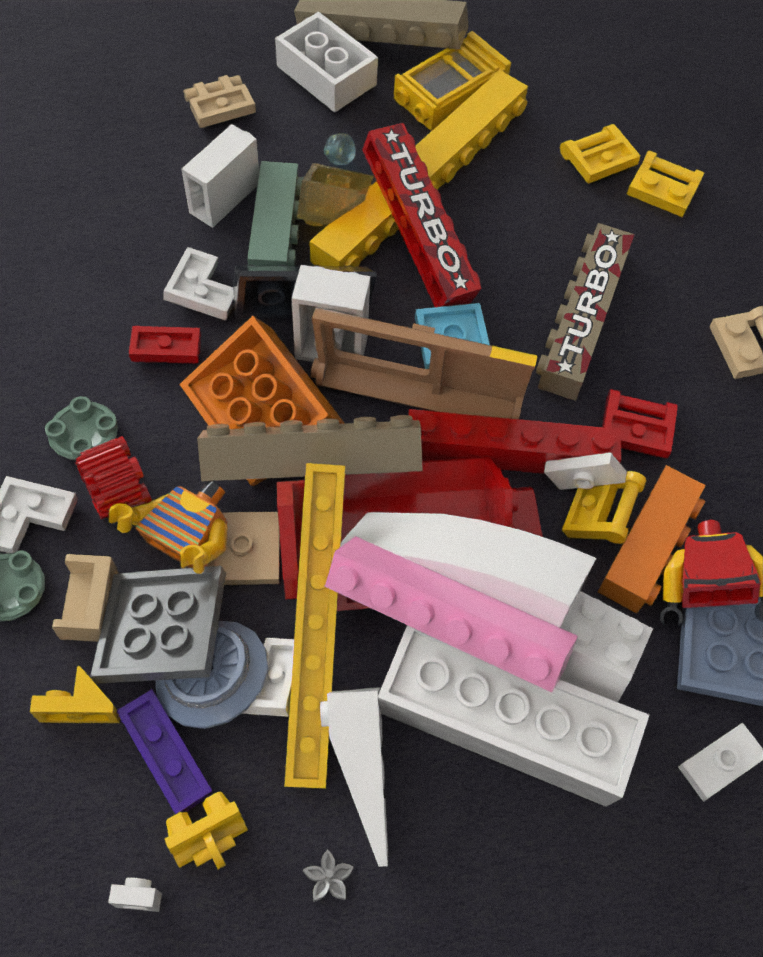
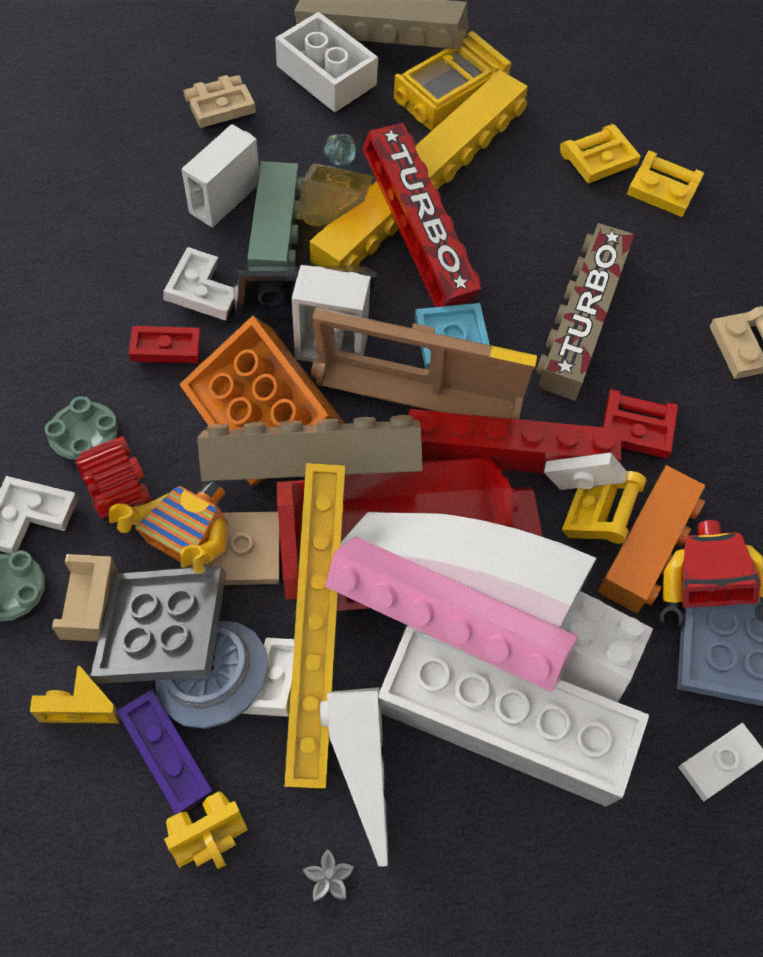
(135, 895): white plate -> none

